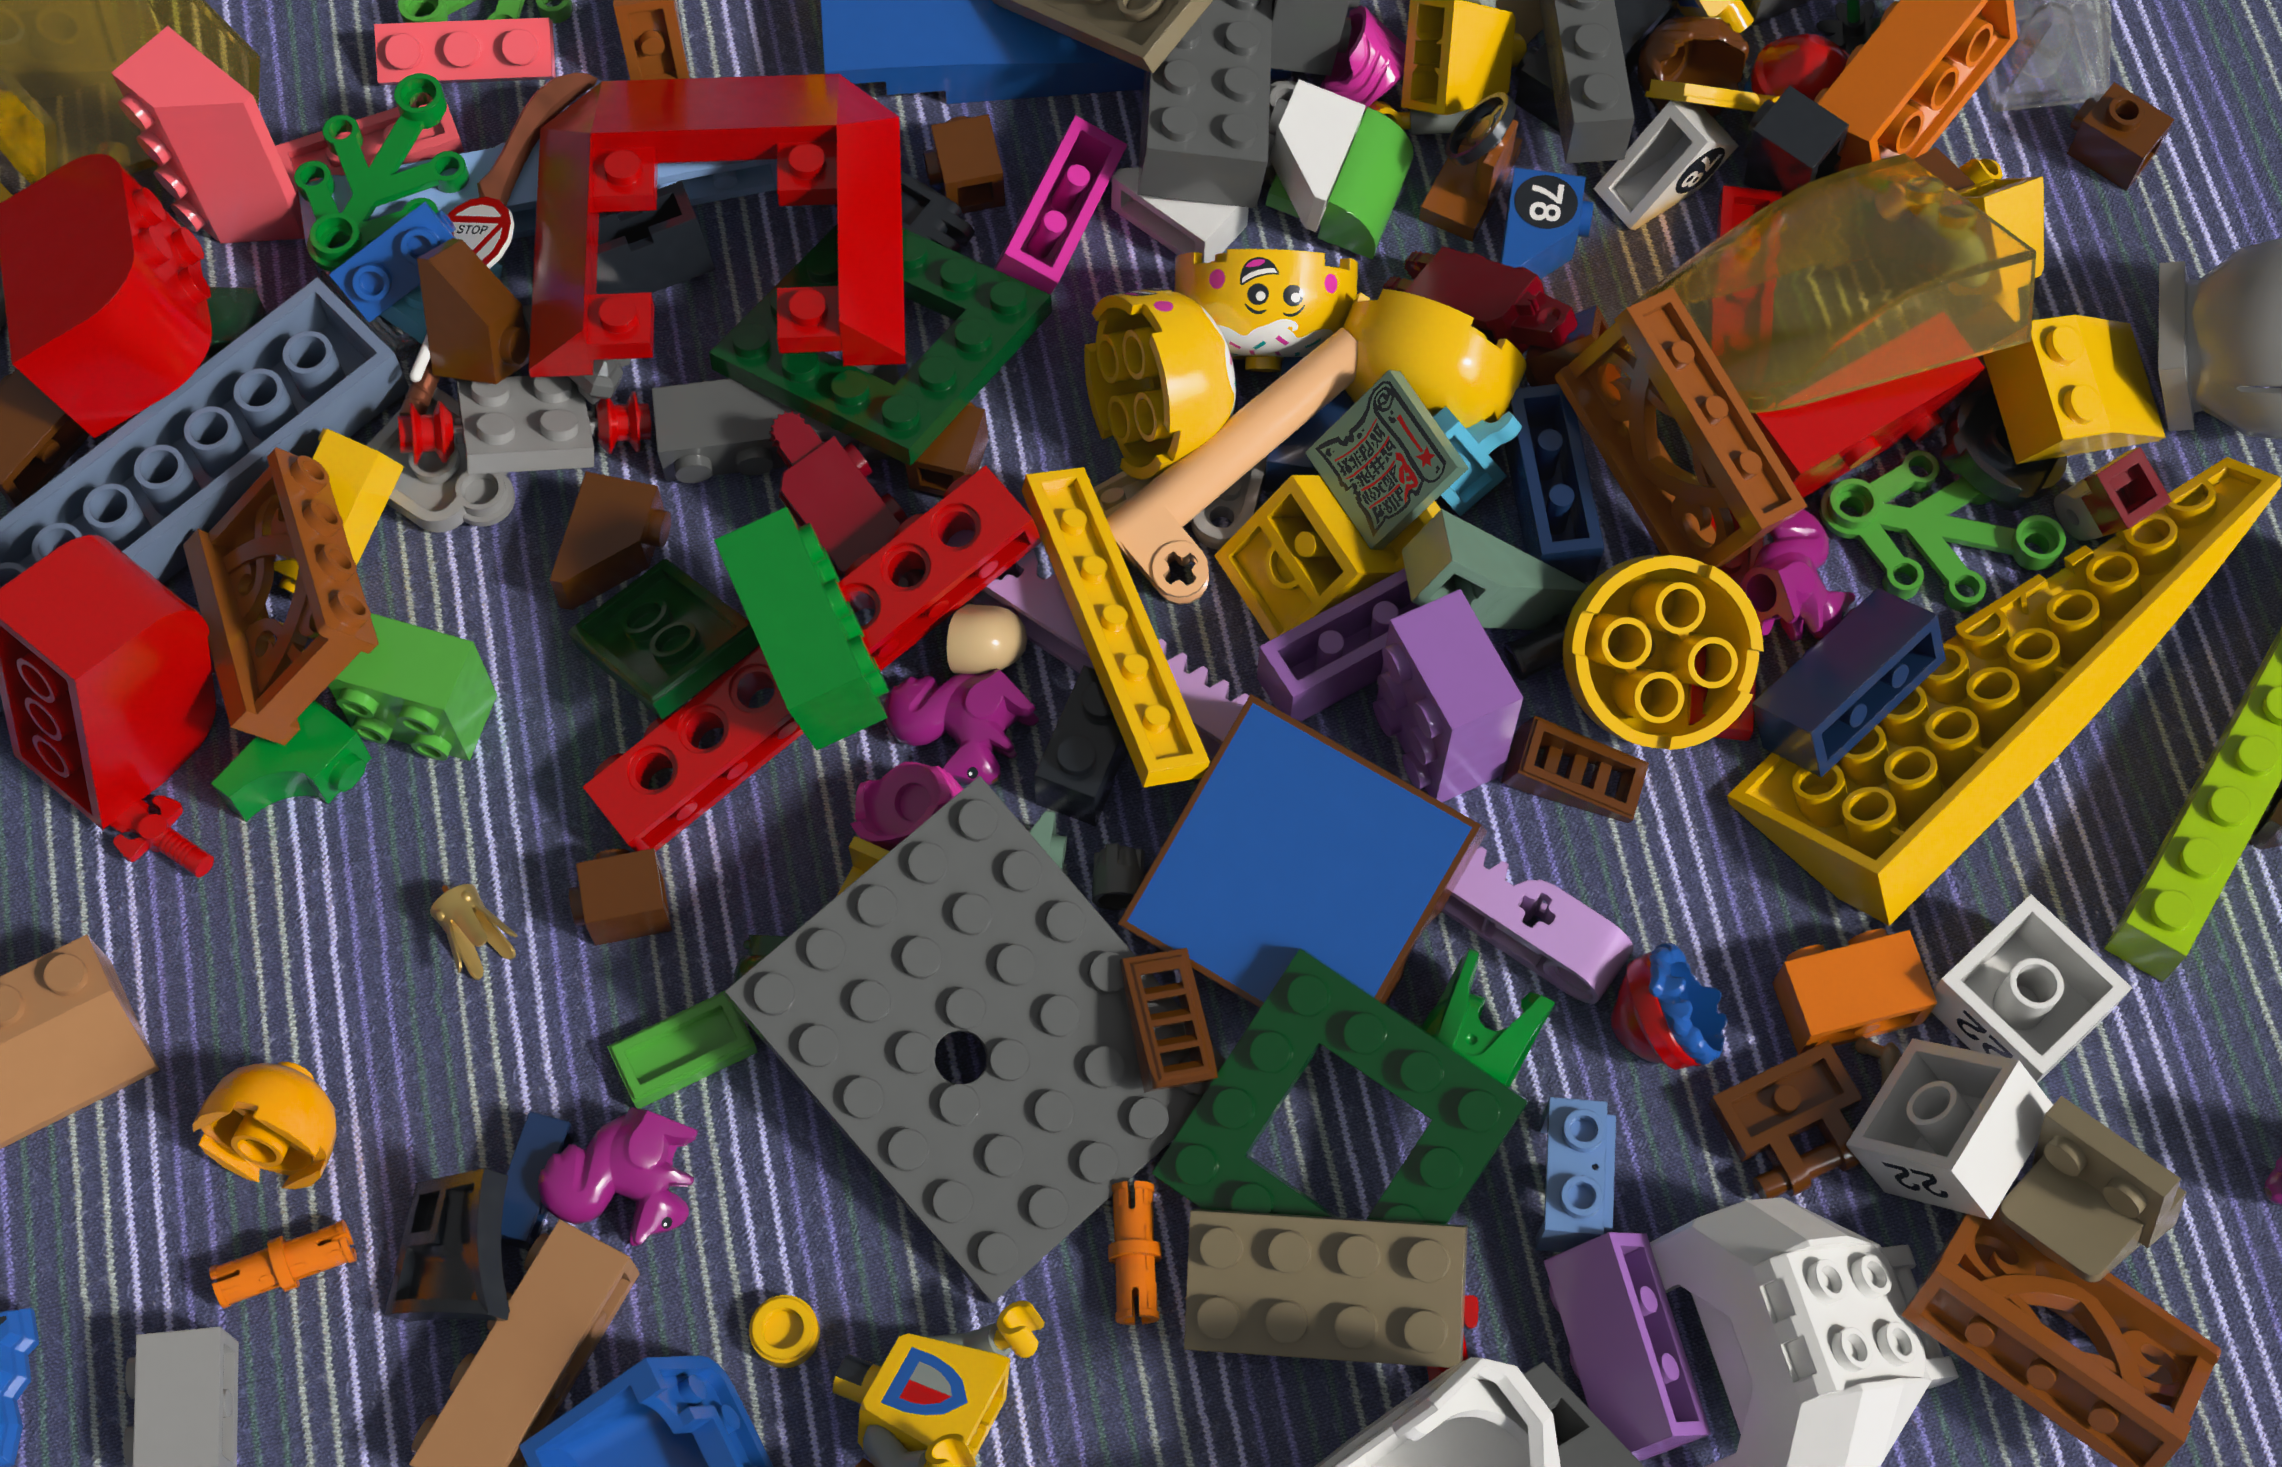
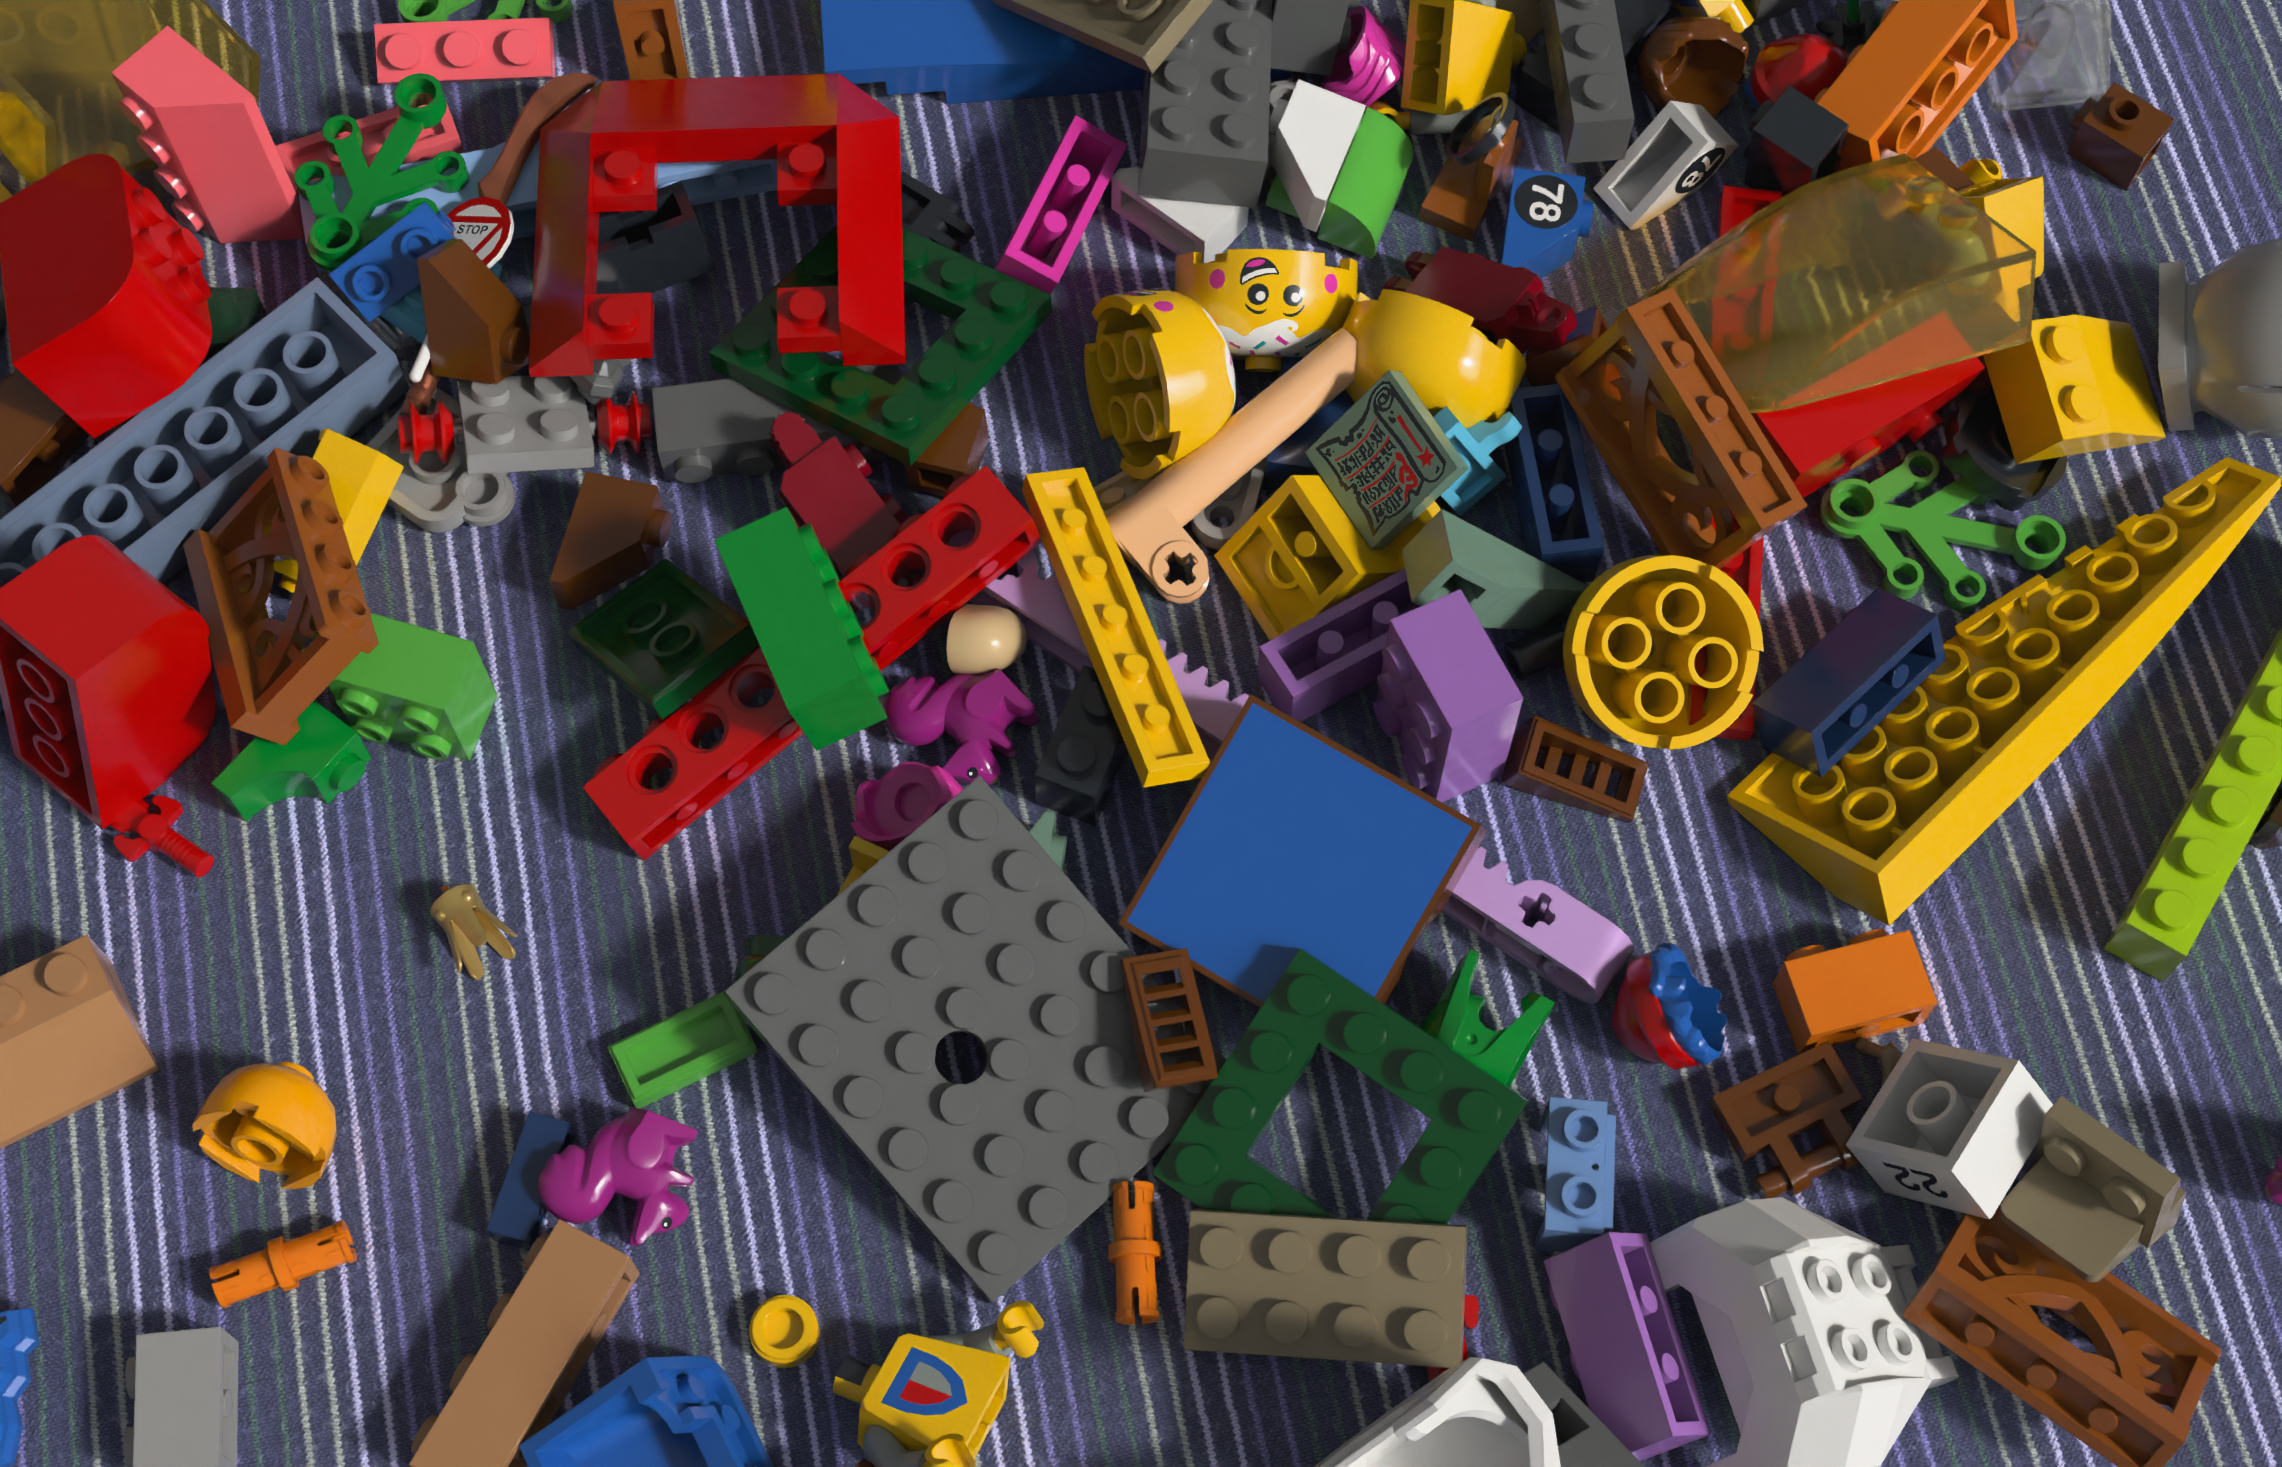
(452, 1251): black plate -> none
(621, 896): reddish brown brick -> none
(966, 163): reddish brown brick -> none
(1117, 876): dark grey hose -> none
(1707, 95): yellow piece -> none
(1787, 582): magenta animal -> none
(2028, 991): white brick -> none
(2111, 498): dark red leg -> none

